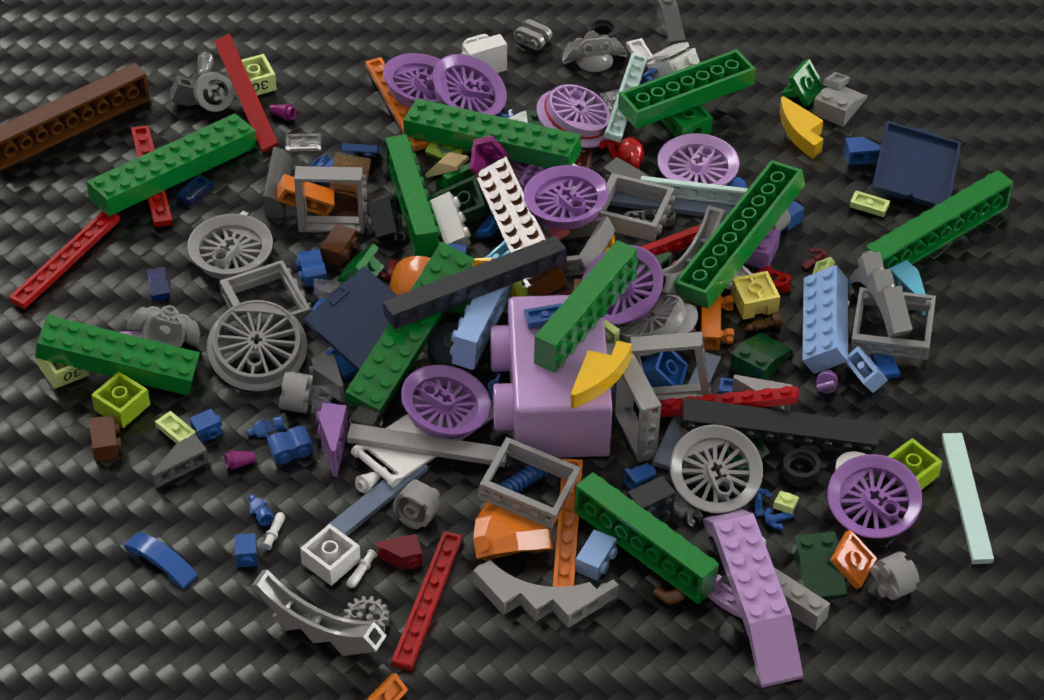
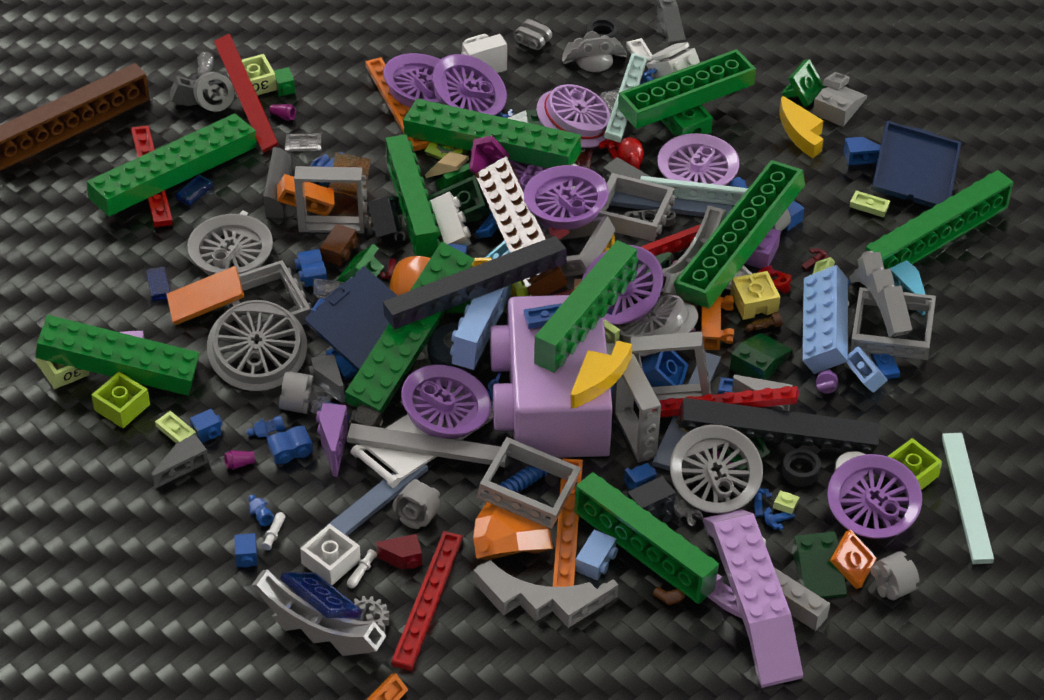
(63, 259): red plate -> none
(104, 437): reddish brown brick -> none
(163, 557): blue slope -> none
(165, 326): light grey piece -> none
(205, 295): none -> orange tile
(284, 82): none -> green brick
(321, 595): none -> clear blue tile
(355, 149): blue plate -> none
(366, 482): white cone -> none

